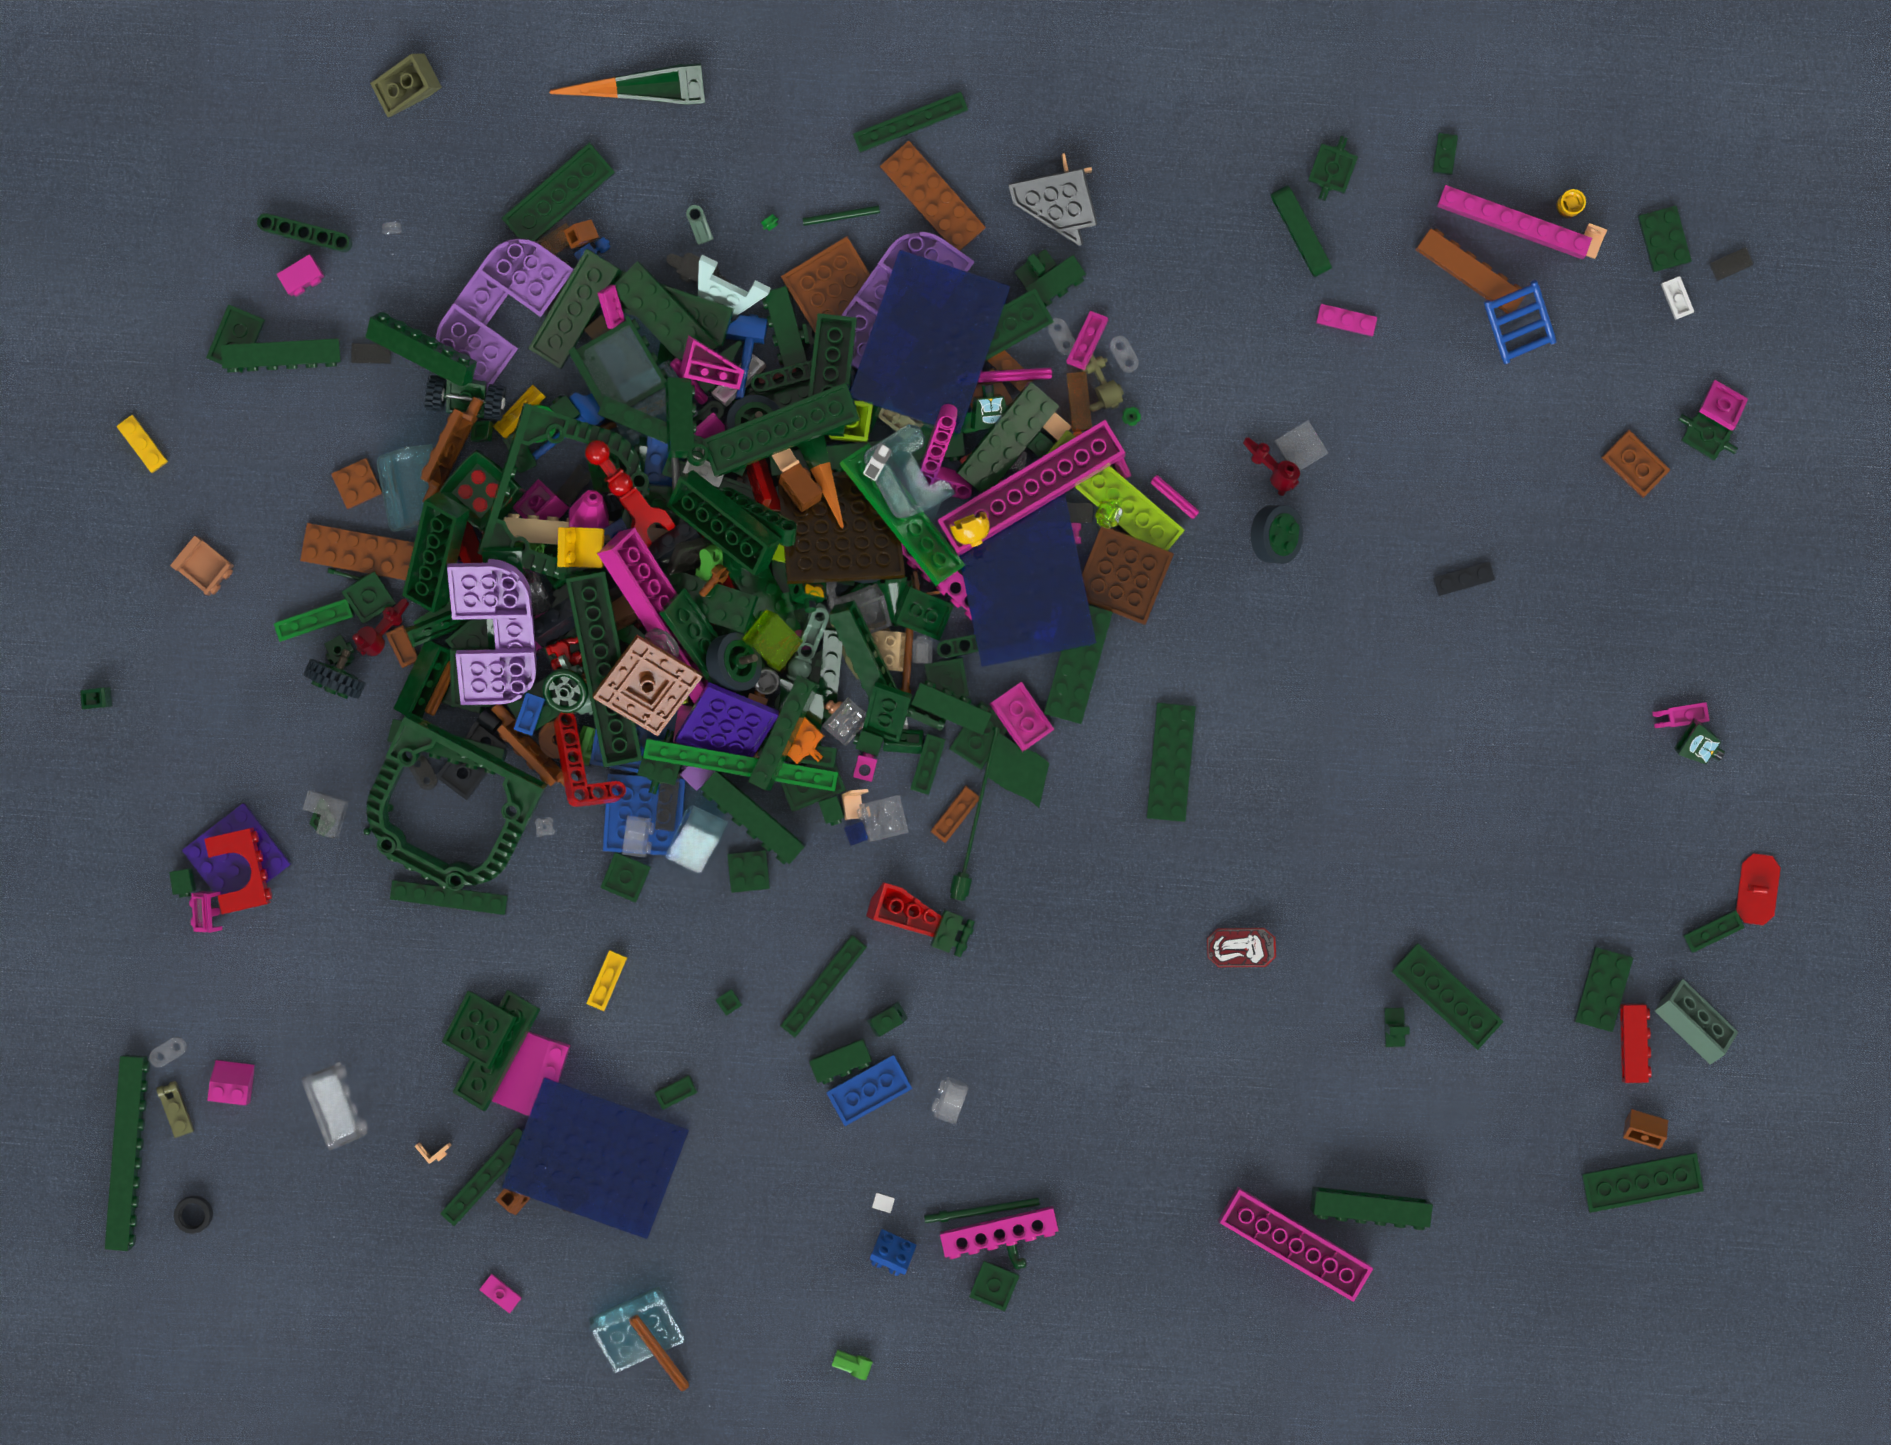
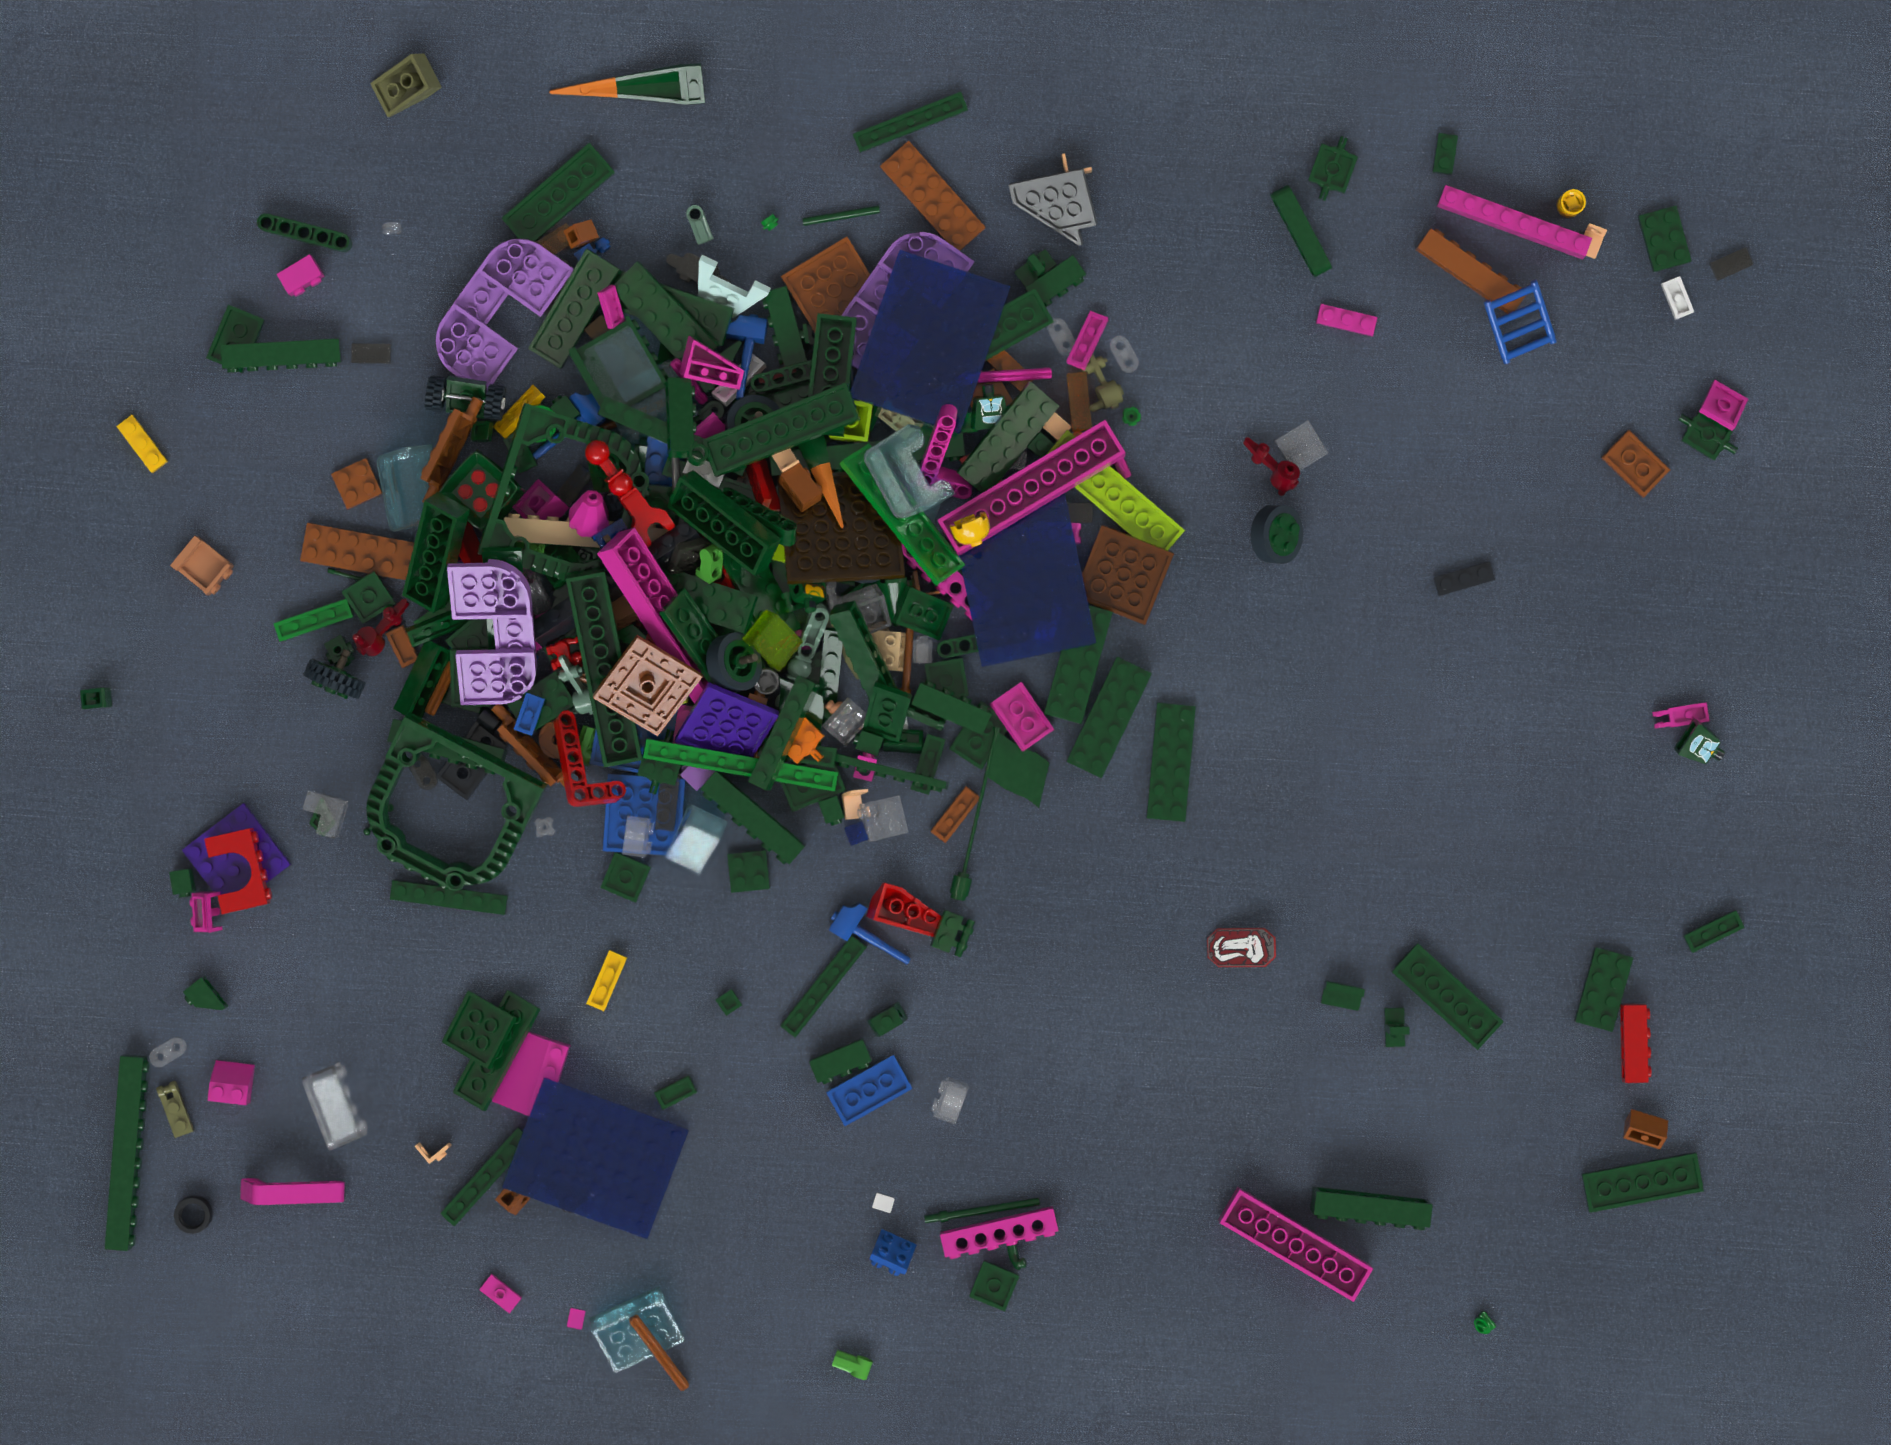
(204, 995): none -> dark green slope
(262, 1193): none -> dark pink beam
(421, 349): dark green brick -> none
(576, 1318): none -> dark pink sticker
(580, 547): yellow bracket -> none
(580, 688): dark green plate -> none
(663, 640): clear tile -> none
(719, 575): dark orange bar -> none
(846, 922): none -> blue piece
(877, 462): sticker -> none
(899, 775): none -> dark green plate
(1109, 513): clear neon green head -> none
(1109, 717): none -> dark green brick
(1174, 496): dark pink axle -> none
(1342, 995): none -> dark green panel
(1484, 1323): none -> green plate
(1696, 1022): sand green slope -> none
(1758, 889): red shield -> none

